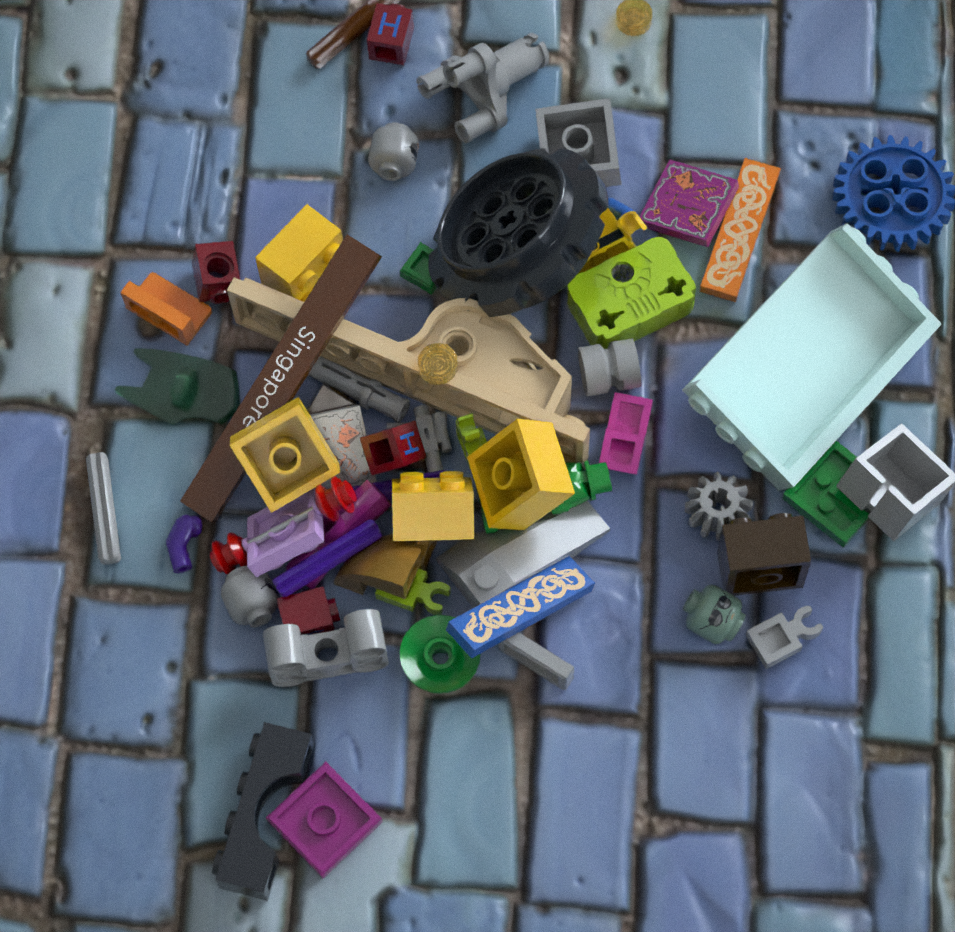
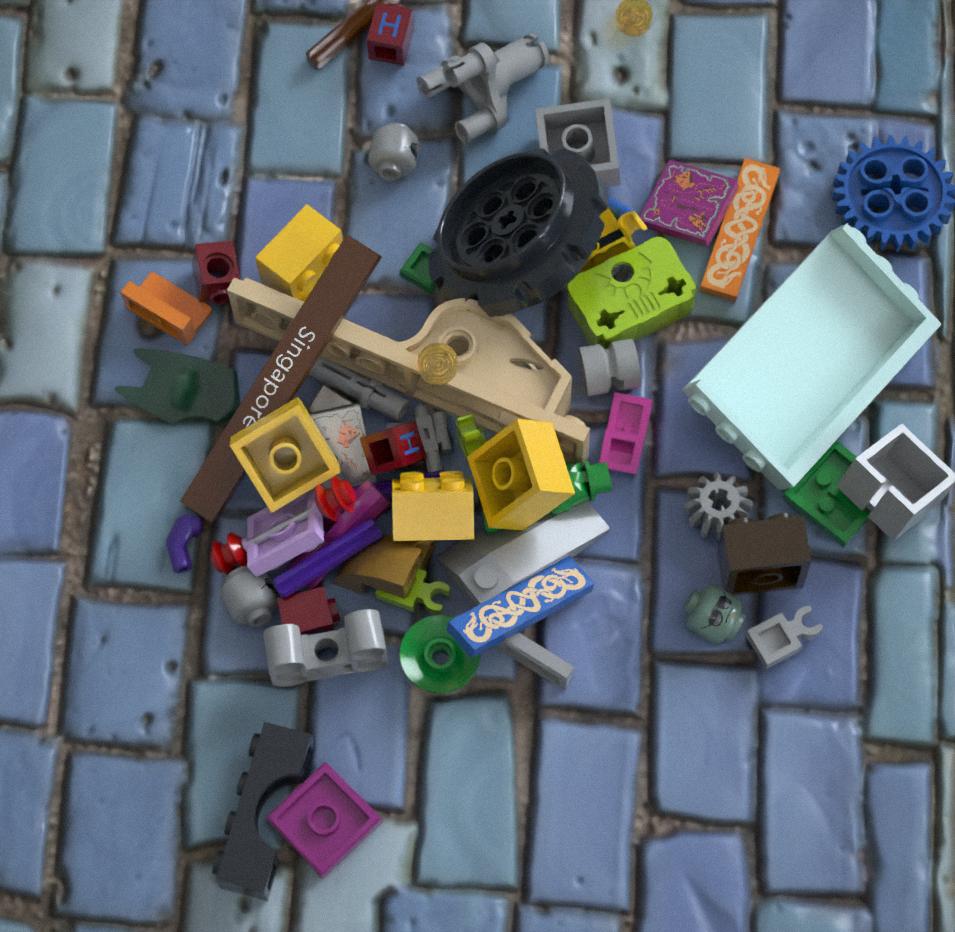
(103, 508): light grey axle -> none

